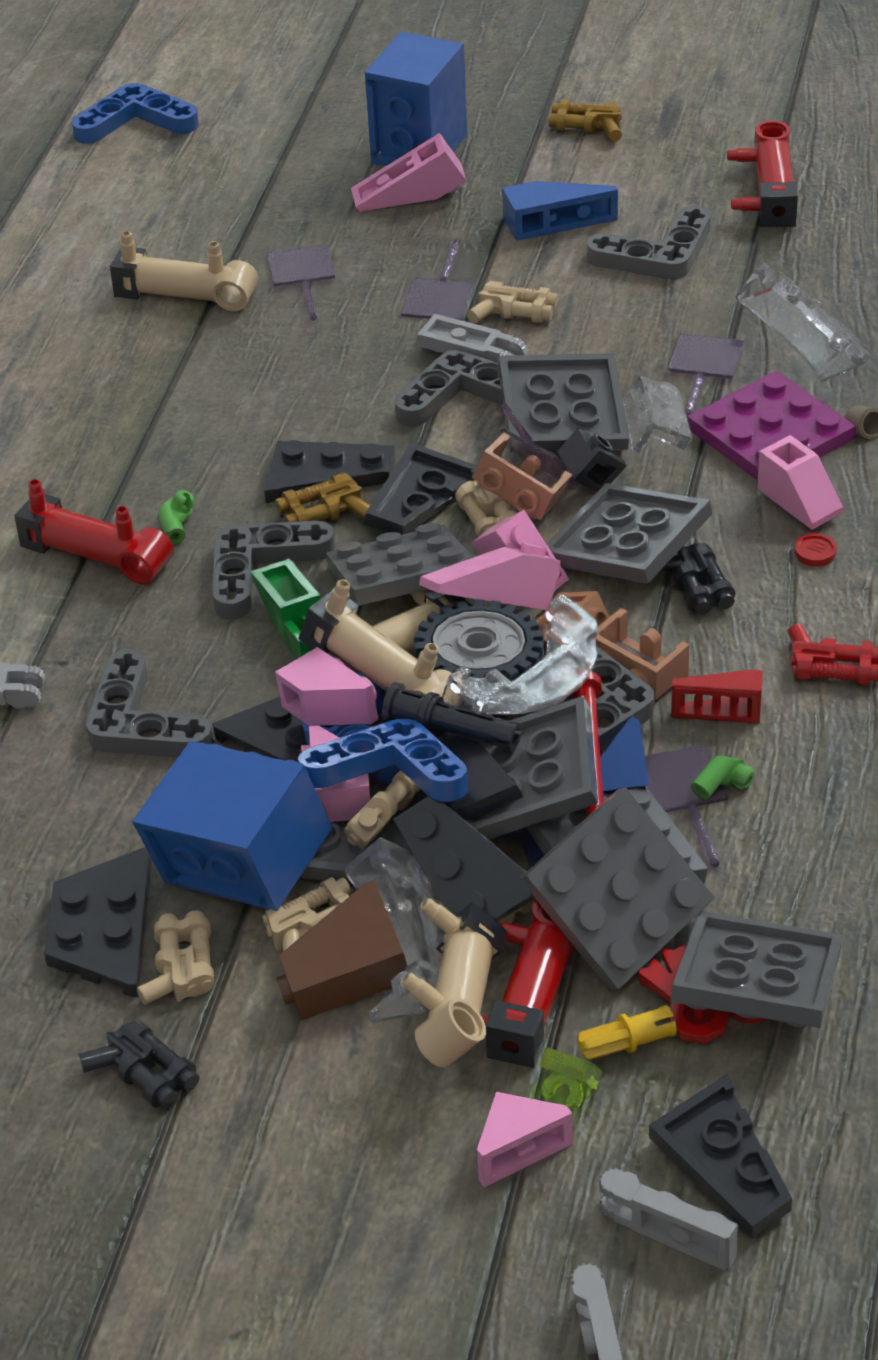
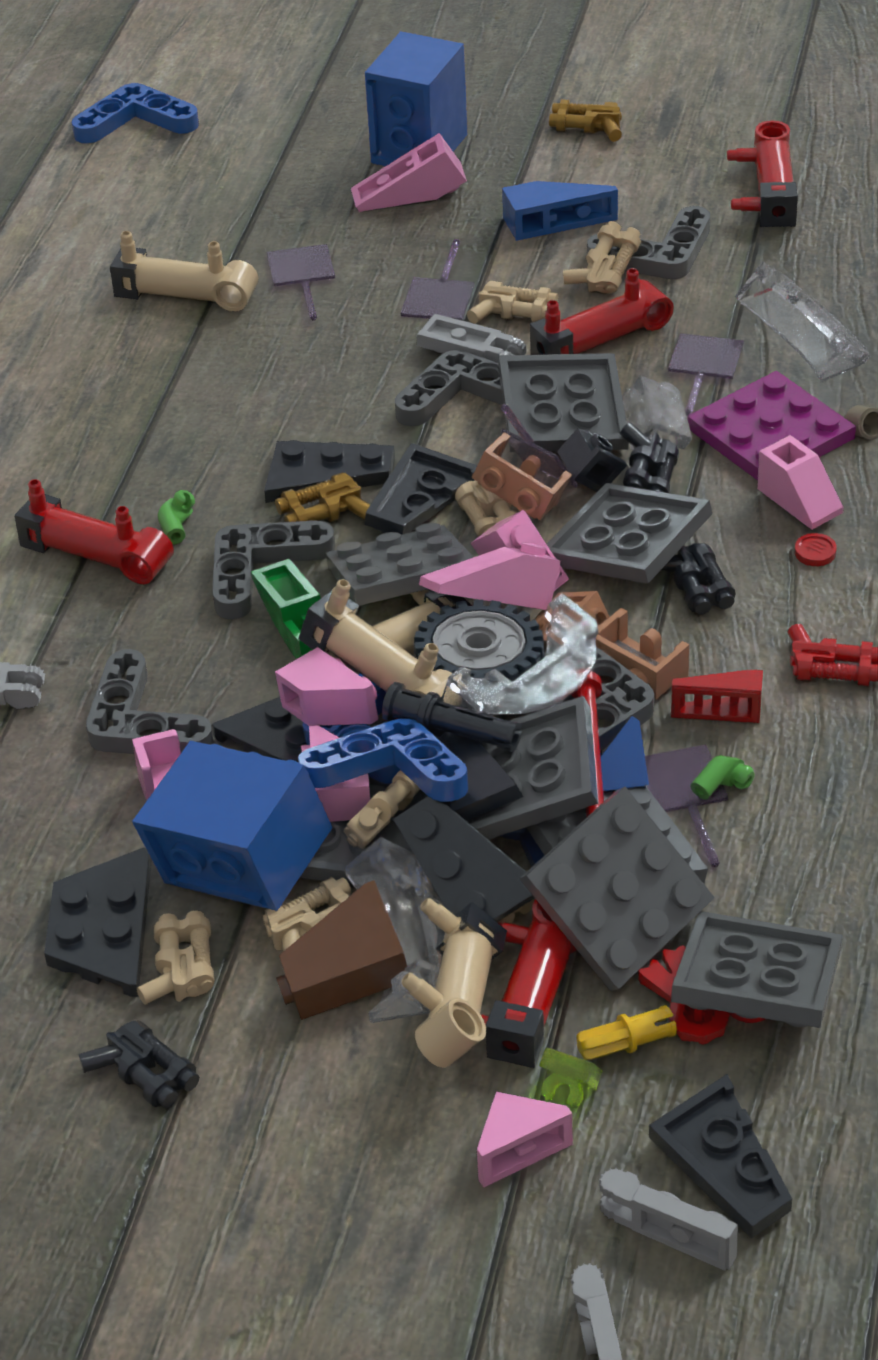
(155, 757): none -> bright pink panel
(605, 270): none -> tan piece
(638, 308): none -> red piece
(652, 456): none -> black piece

